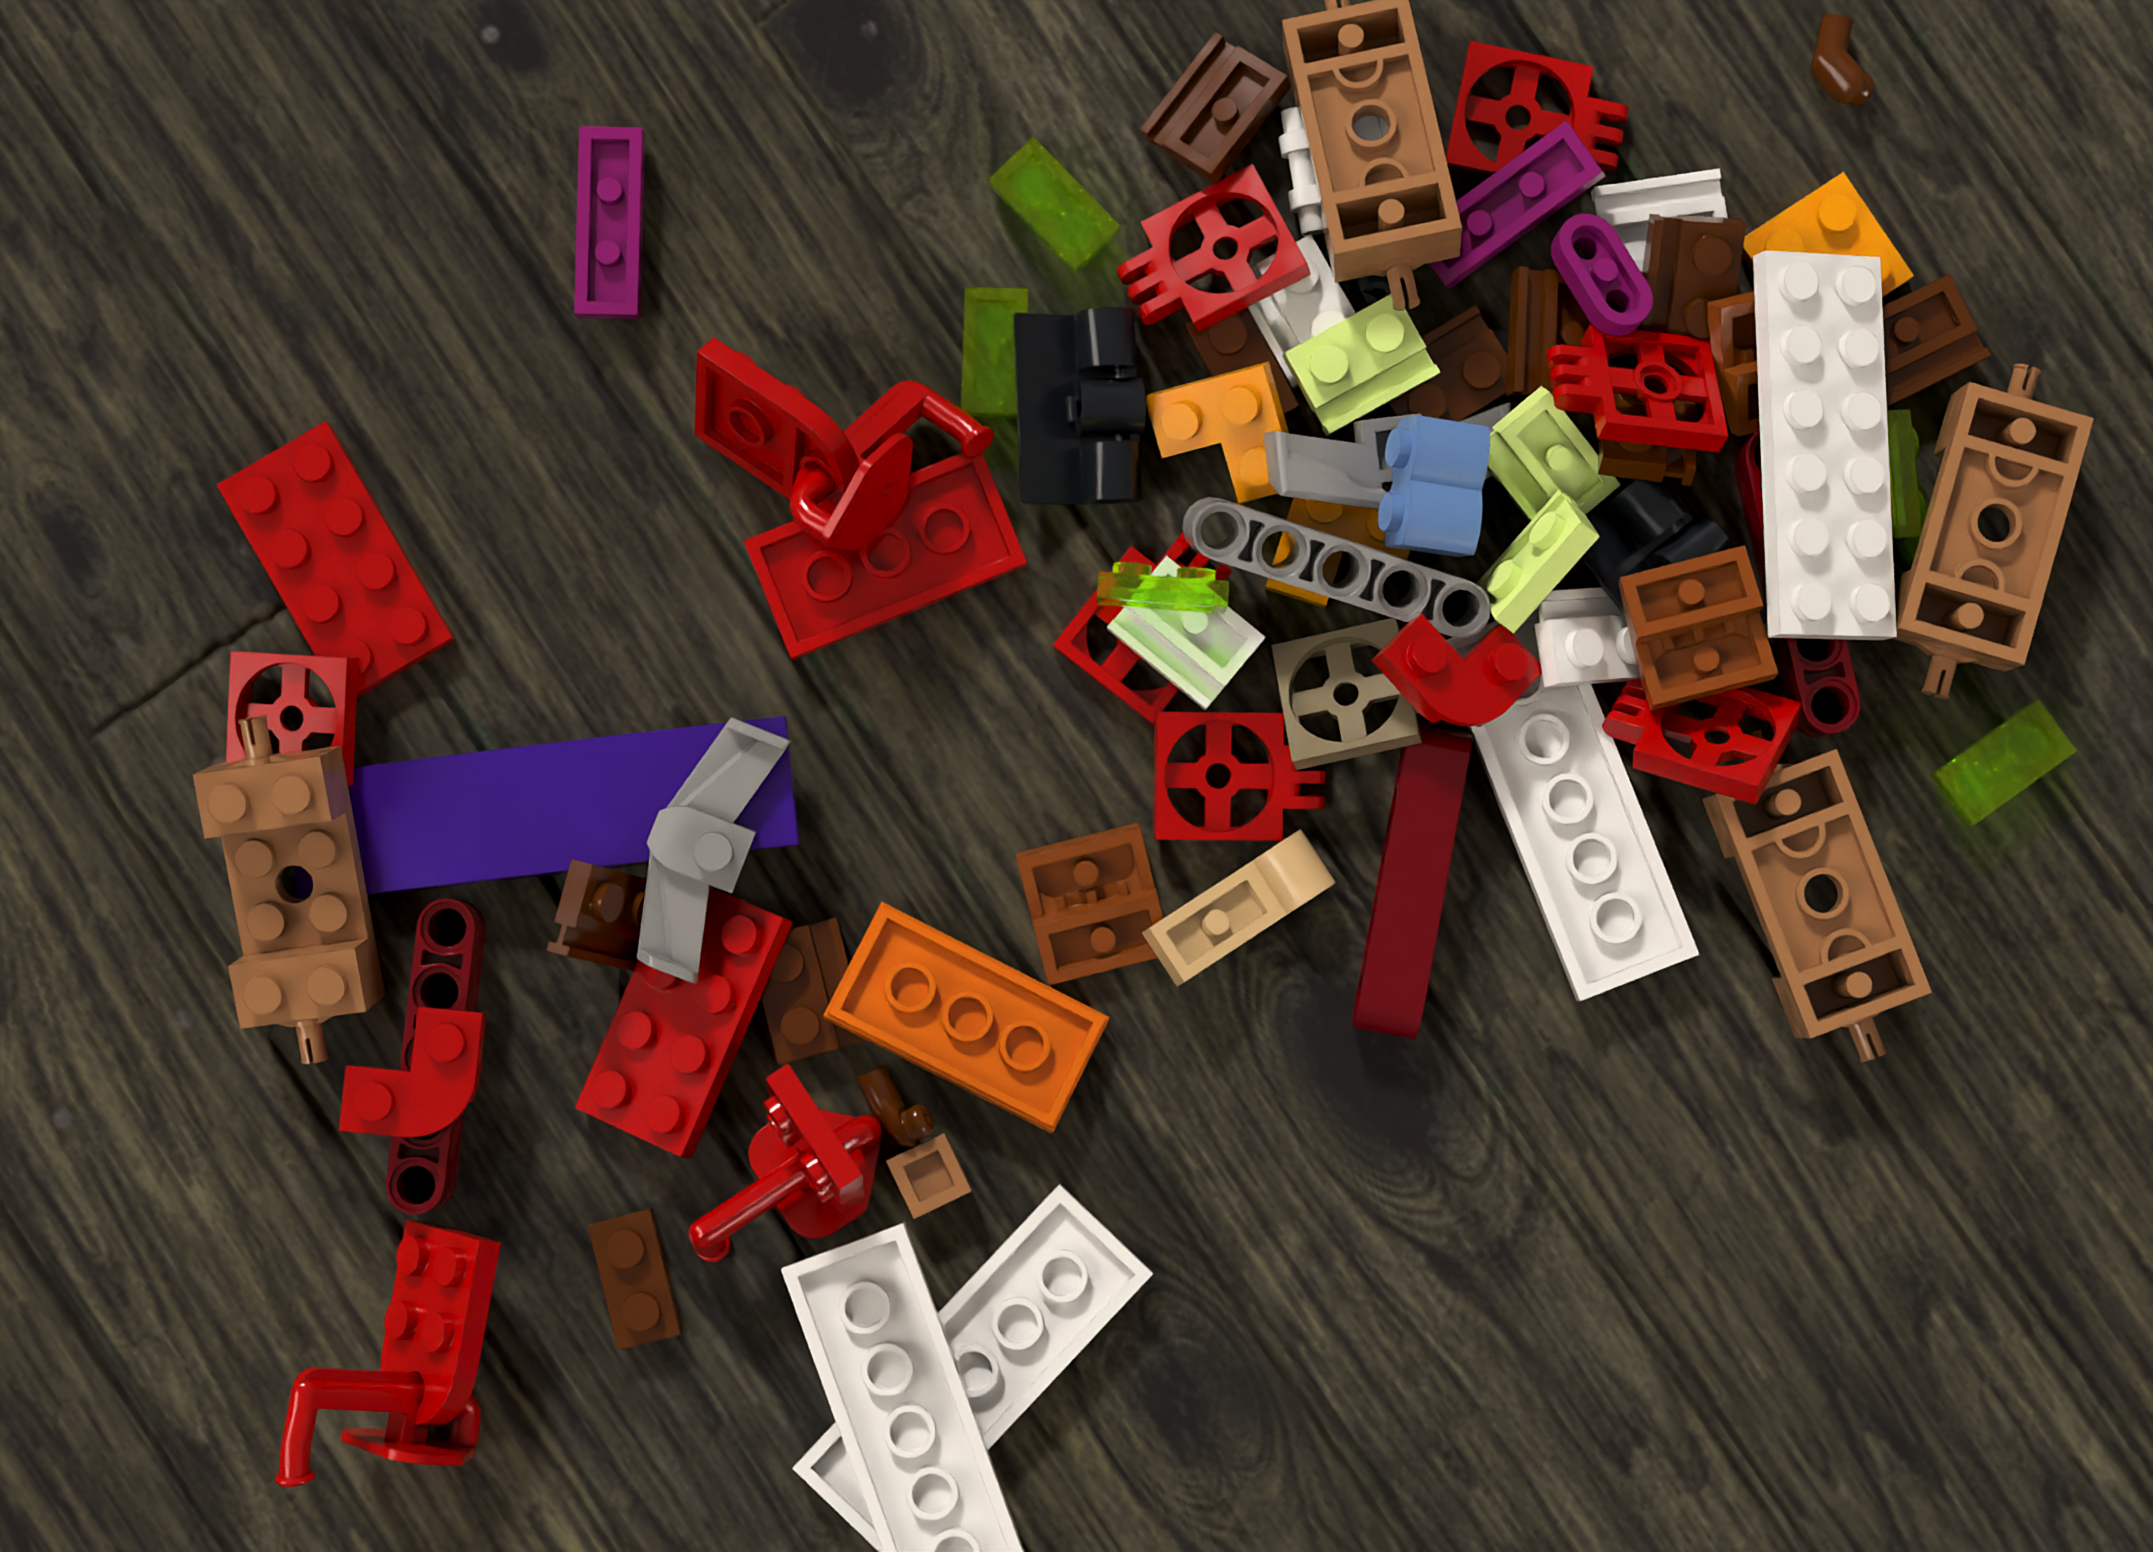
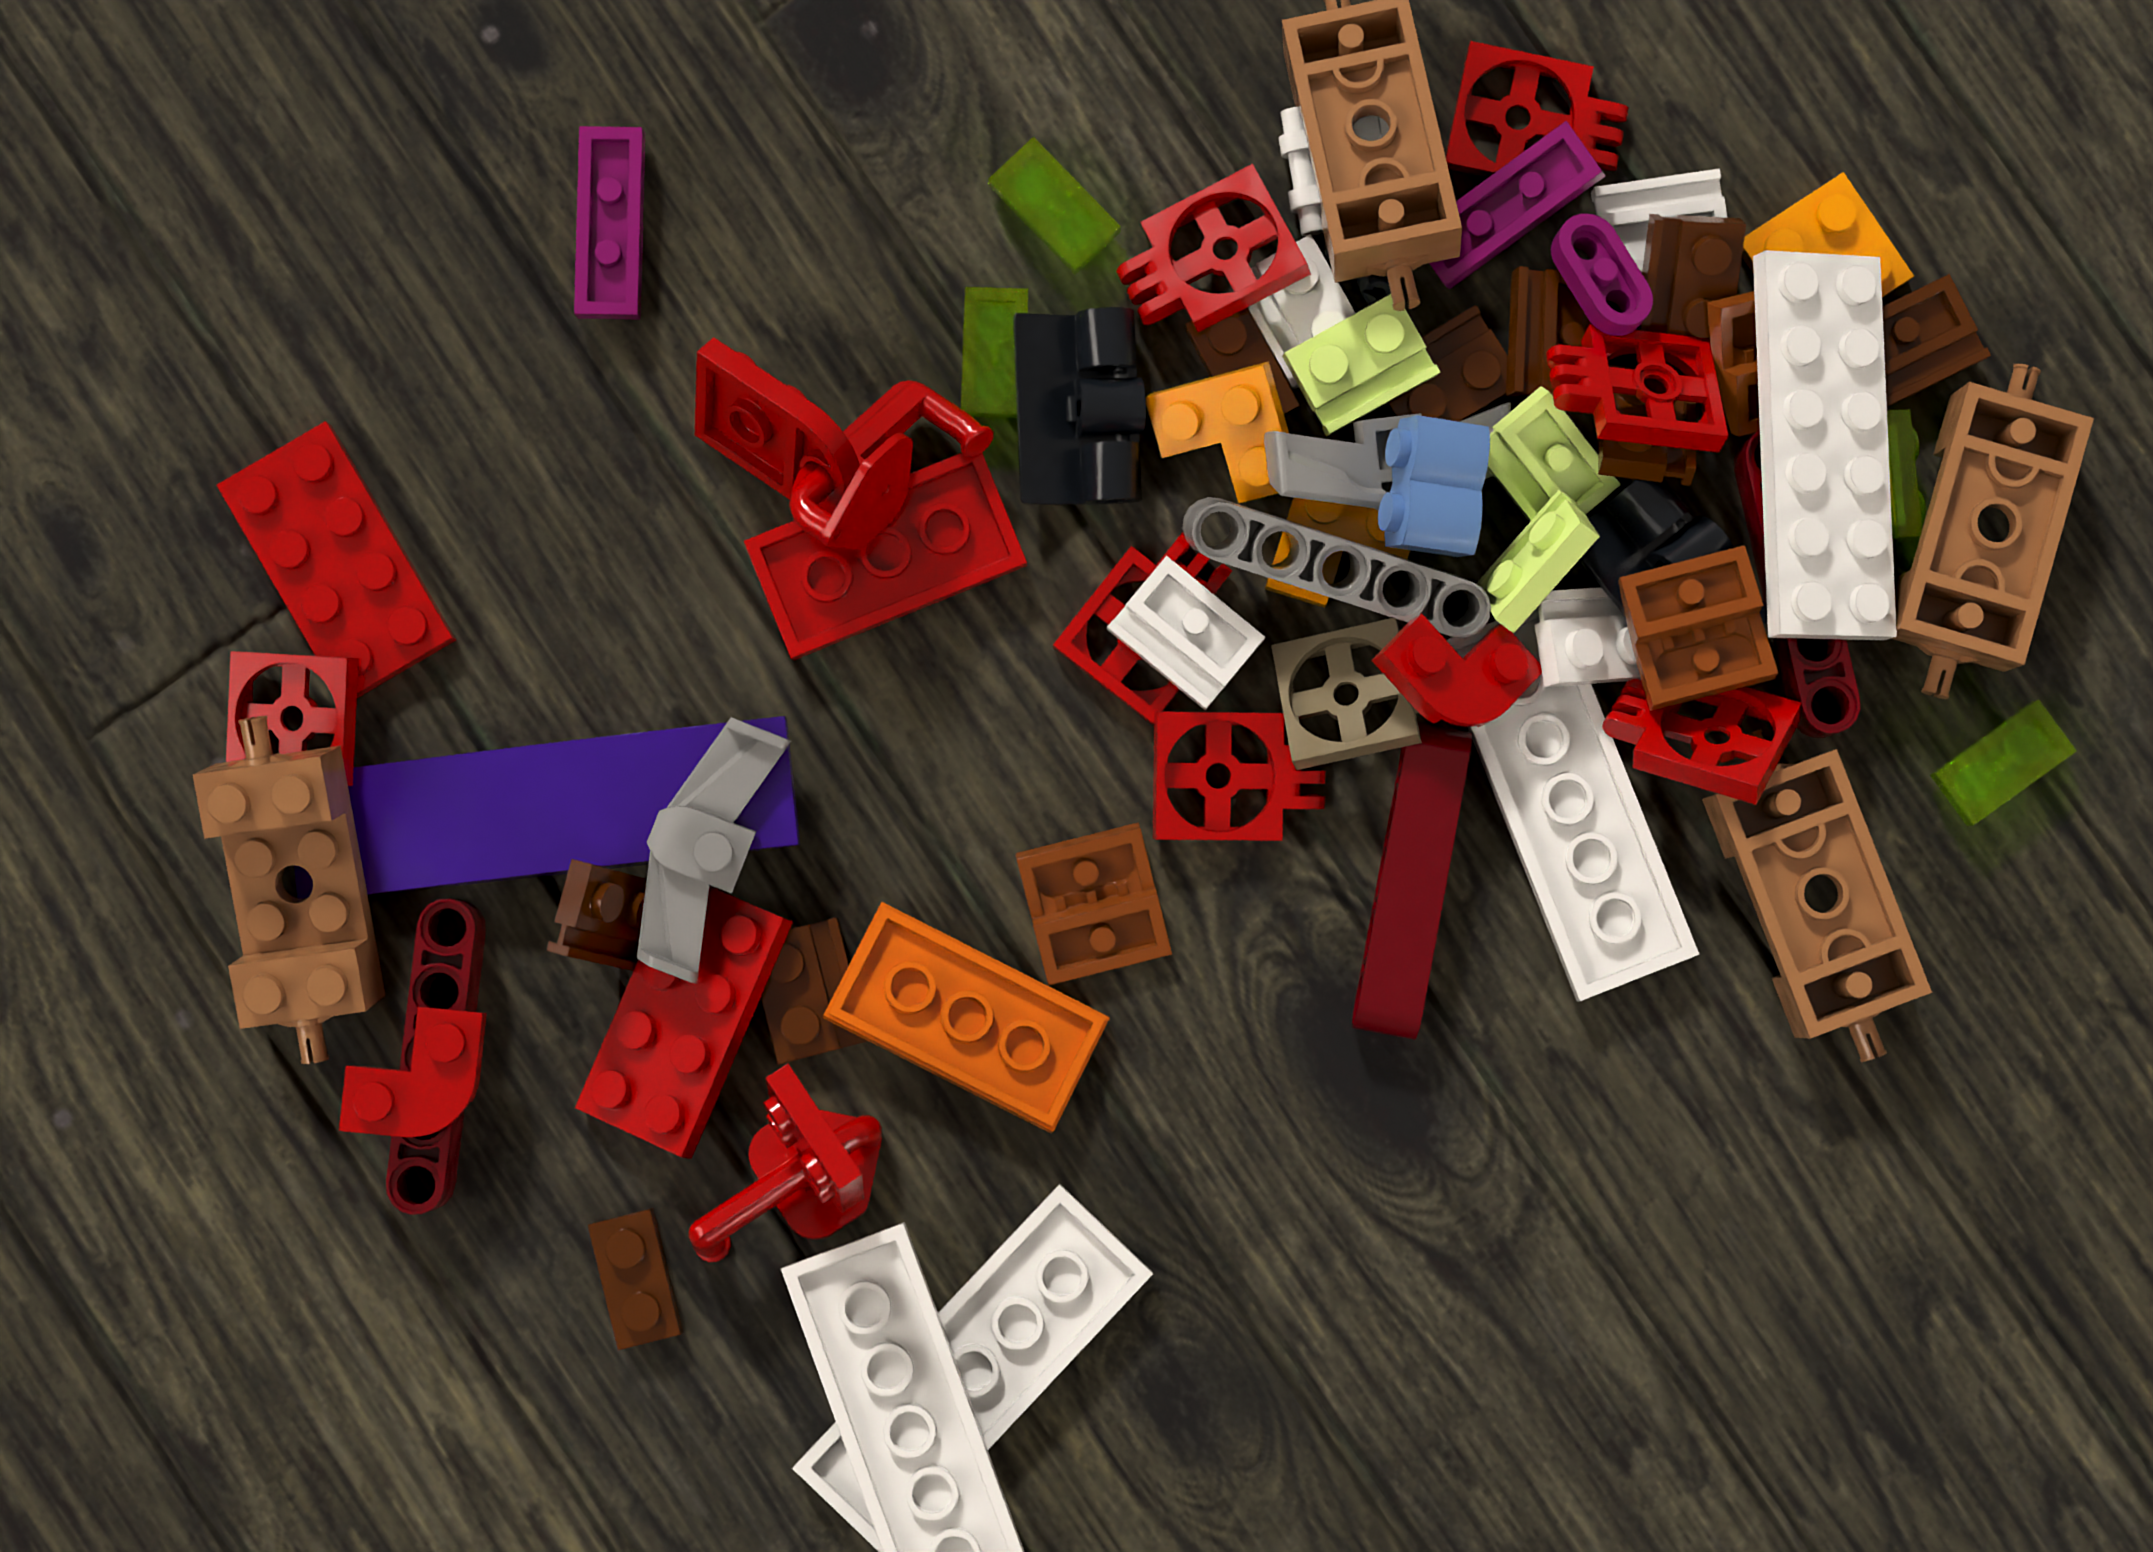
(425, 1360): red plate -> none
(887, 1106): reddish brown arm -> none
(929, 1175): medium nougat plate -> none
(1136, 588): clear neon green plate -> none
(1215, 108): reddish brown plate -> none
(1238, 907): tan plate -> none
(1835, 67): reddish brown arm -> none

